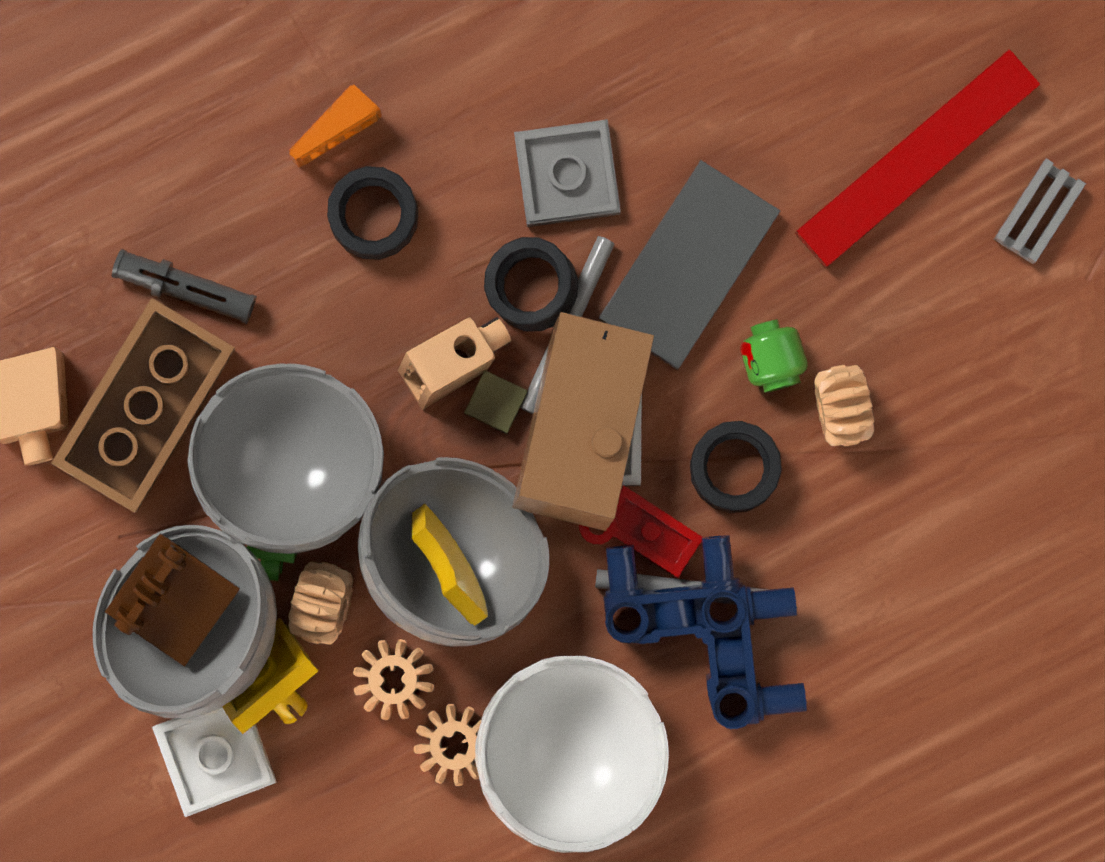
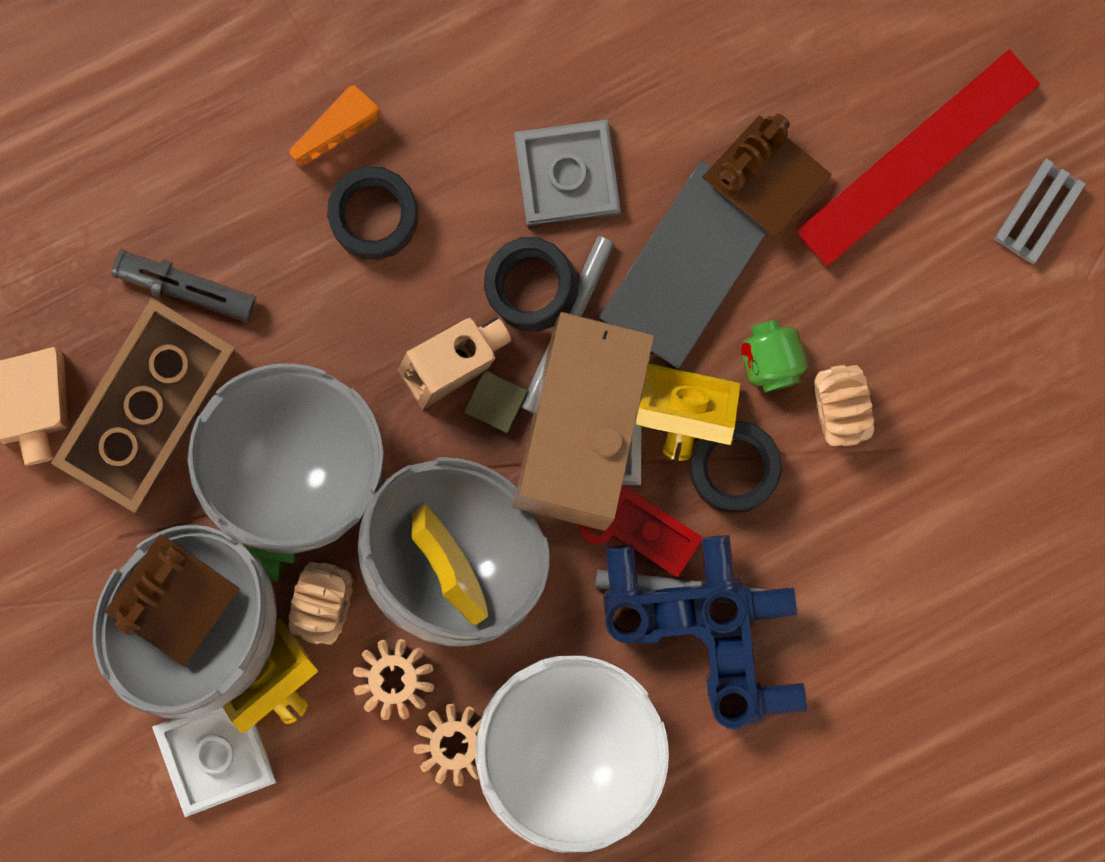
(687, 408): none -> yellow tile
(767, 174): none -> reddish brown hinge

